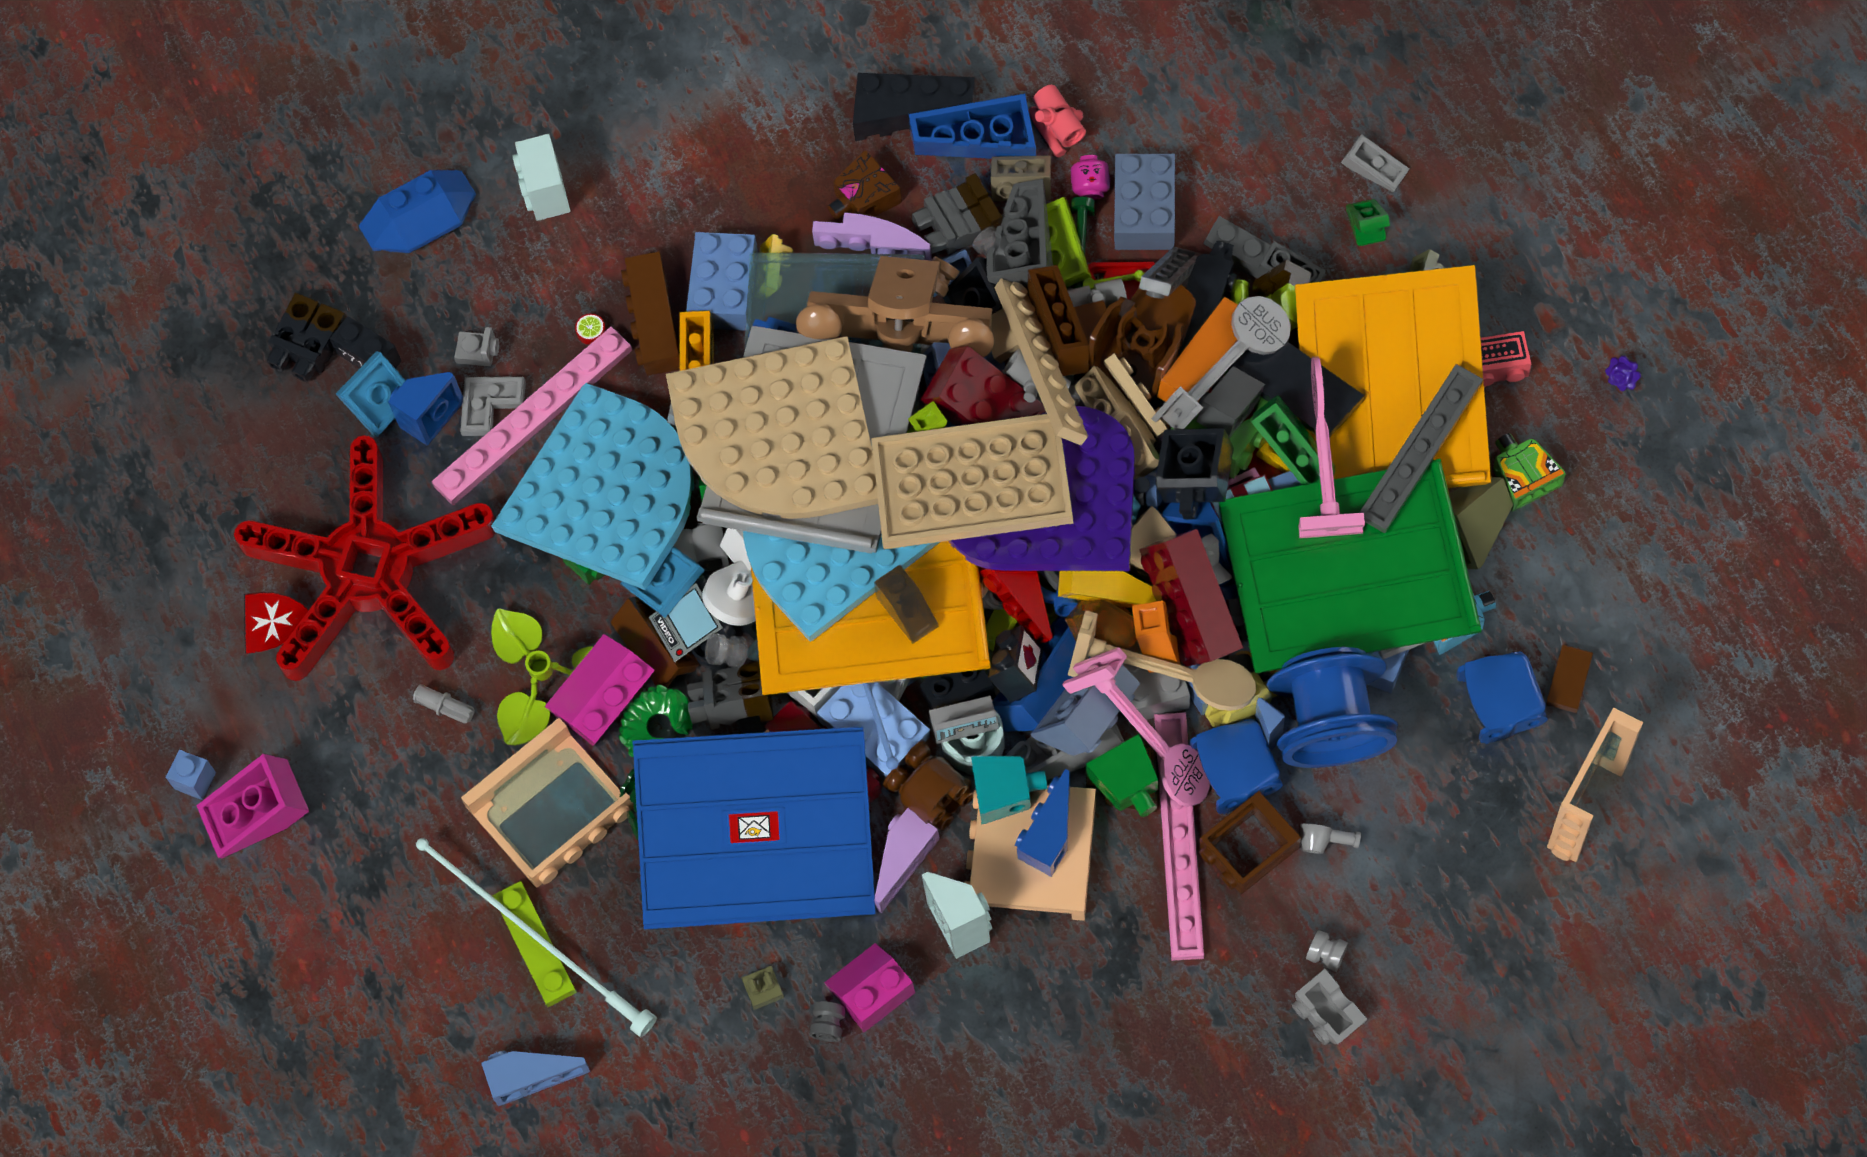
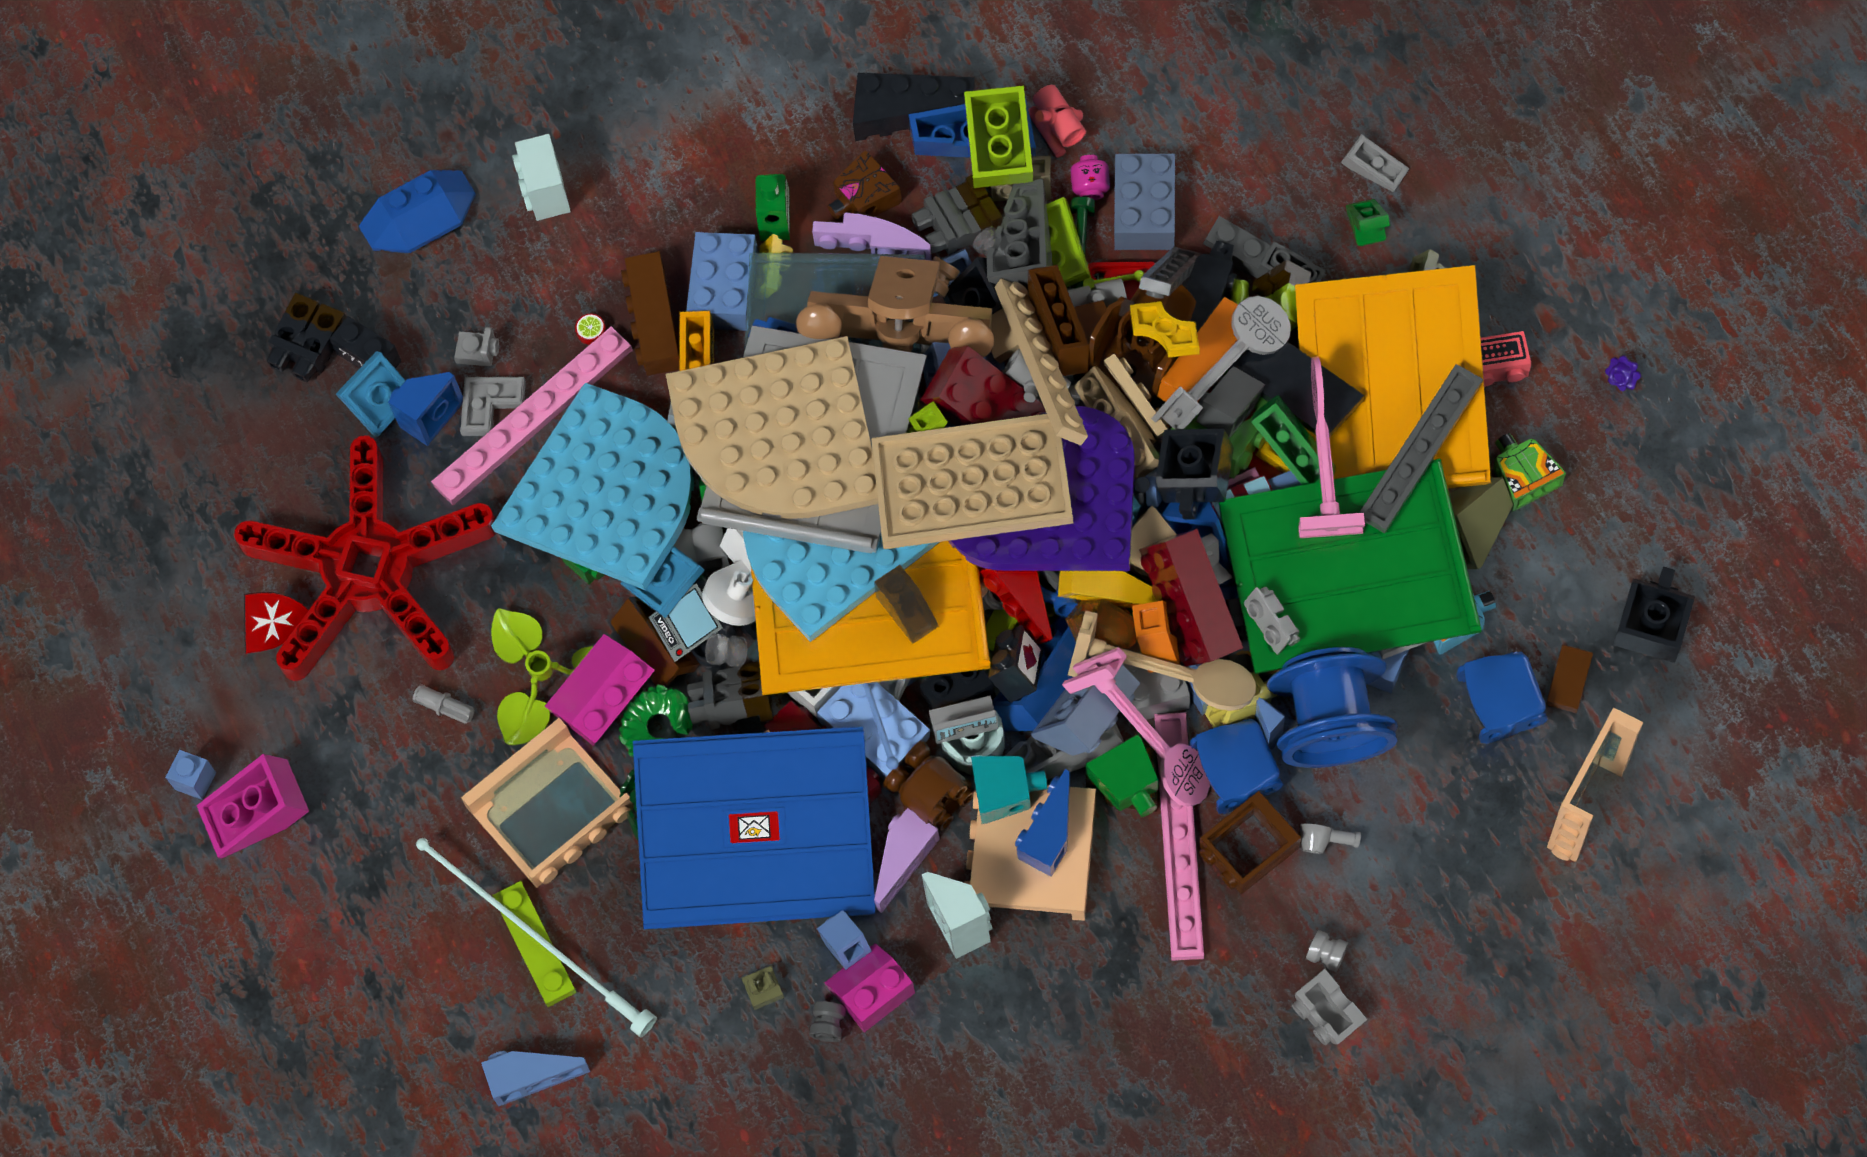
(773, 199): none -> green torso
(844, 939): none -> medium blue brick
(998, 136): none -> lime brick
(1174, 335): none -> yellow tile
(1263, 608): none -> light grey hinge
(1658, 601): none -> black hinge

